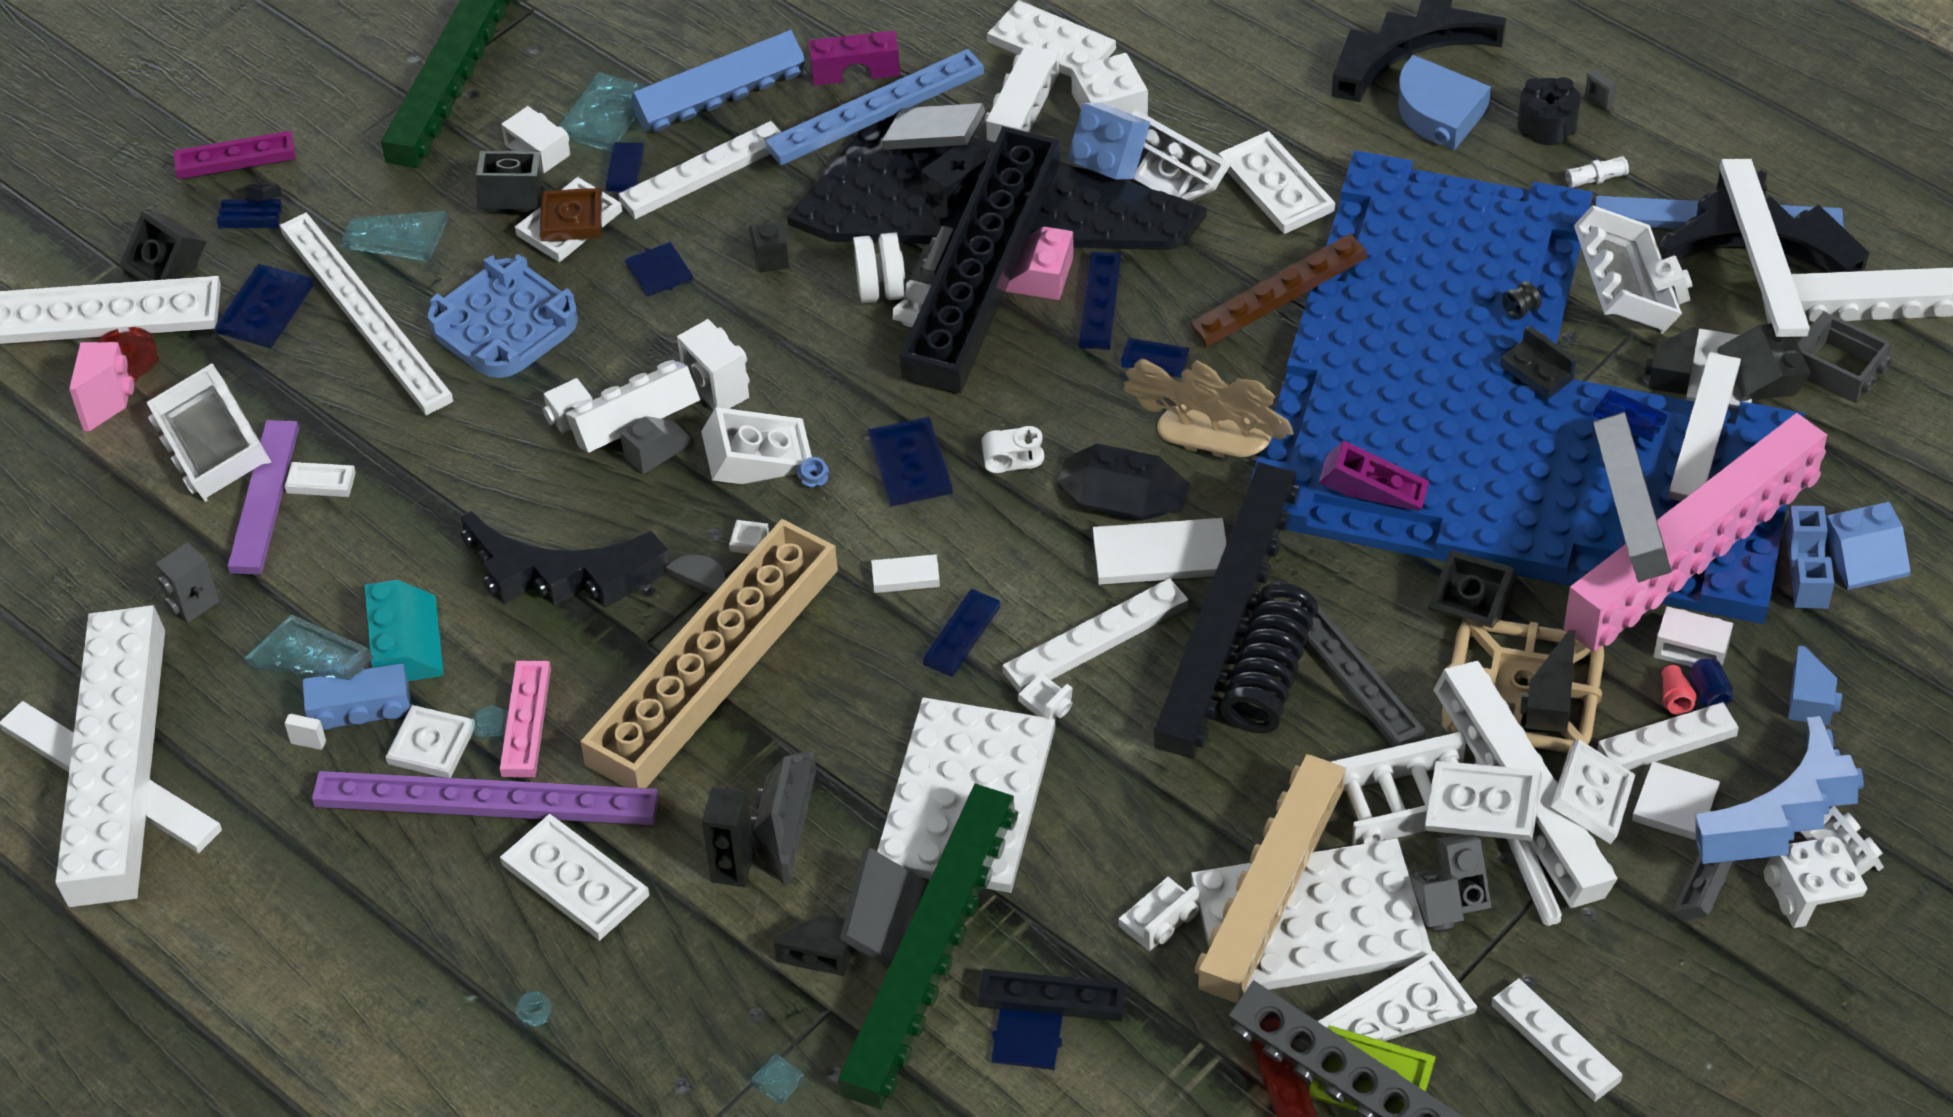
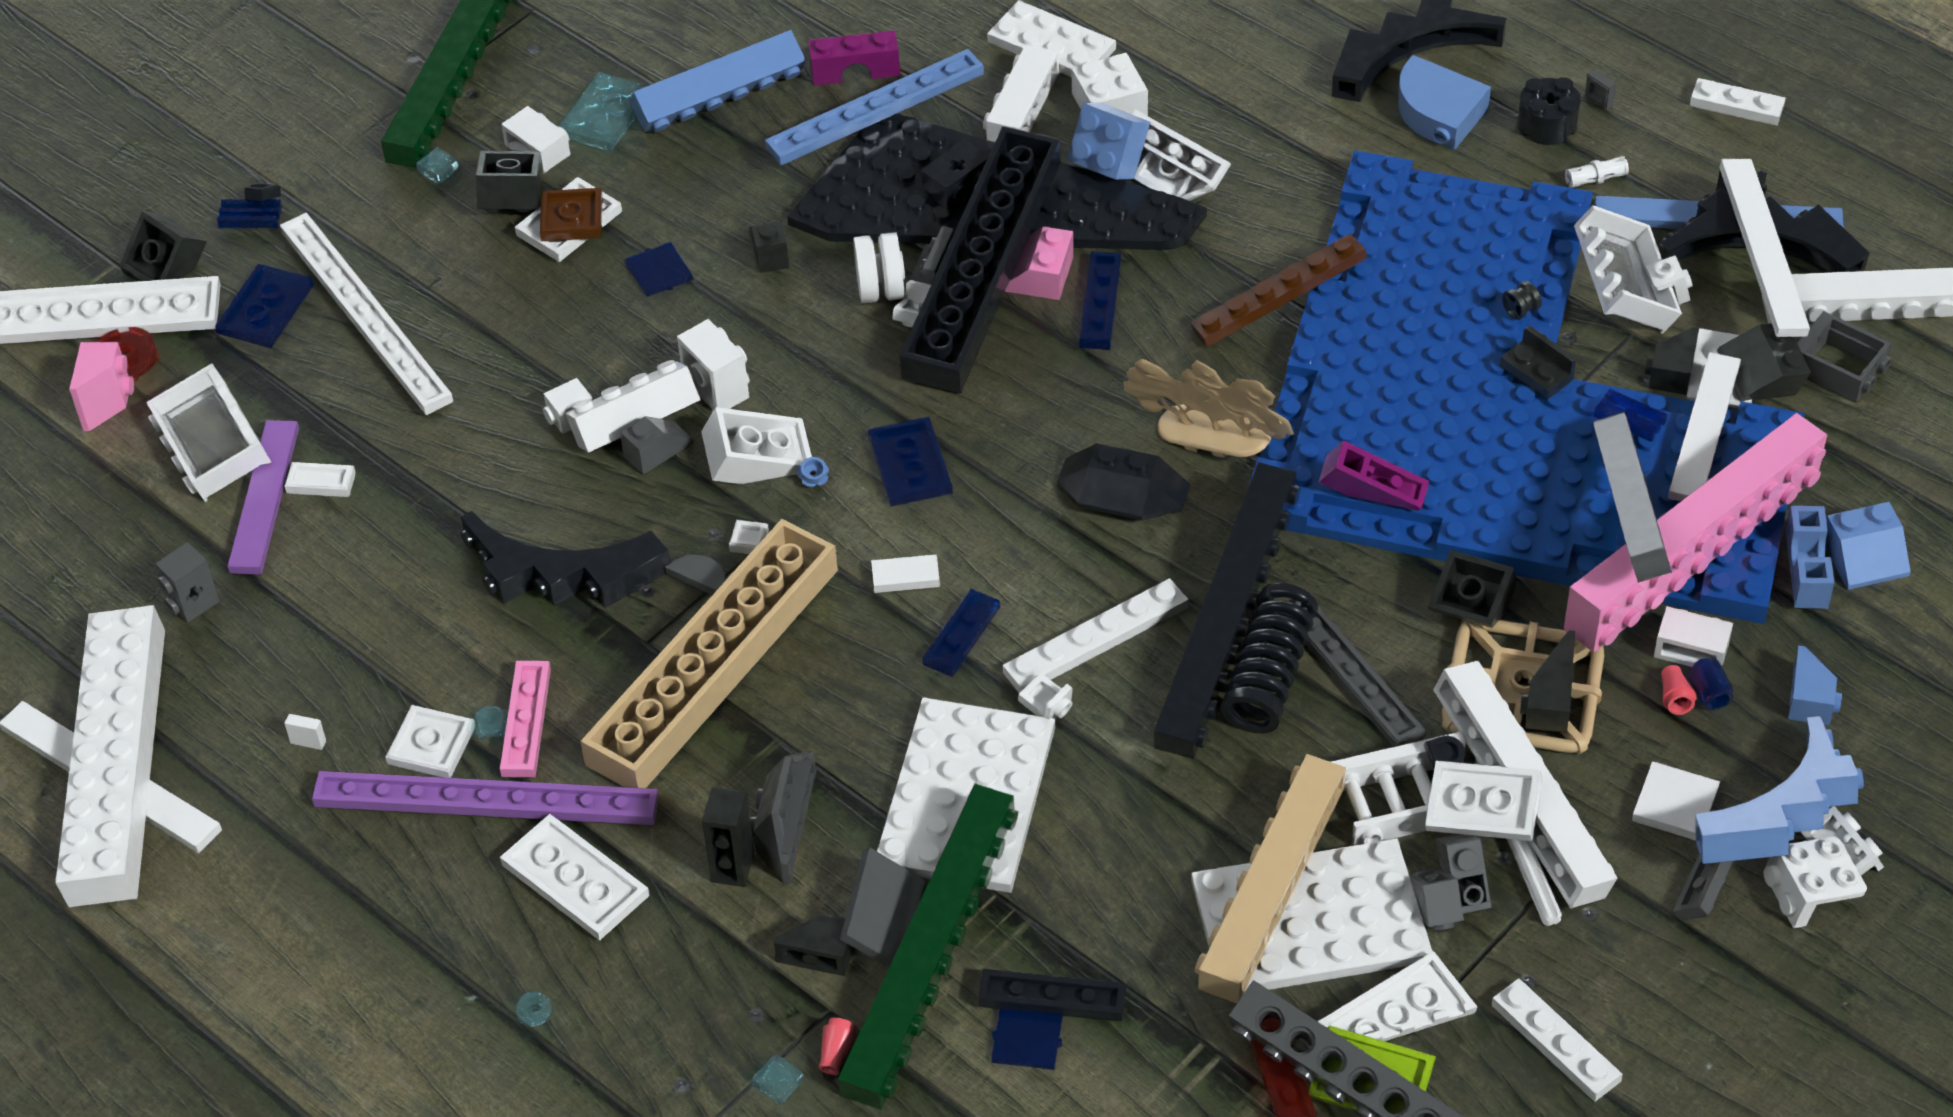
(234, 154): magenta plate -> none
(309, 650): clear light blue wing -> none
(365, 698): medium blue brick -> none
(397, 235): clear light blue wing -> none
(404, 628): teal slope -> none
(438, 165): none -> clear light blue plate
(502, 317): medium blue tile -> none
(624, 166): clear blue tile -> none
(698, 171): white plate -> none
(837, 1043): none -> coral cone
(933, 126): tile -> none
(1009, 450): white piece -> none
(1158, 550): white tile -> none
(1160, 913): white bracket -> none
(1168, 357): clear blue tile -> none
(1277, 182): white plate -> none
(1445, 749): none -> black tile
(1593, 791): white tile -> none
(1670, 737): white plate -> none
(1737, 101): none -> white plate

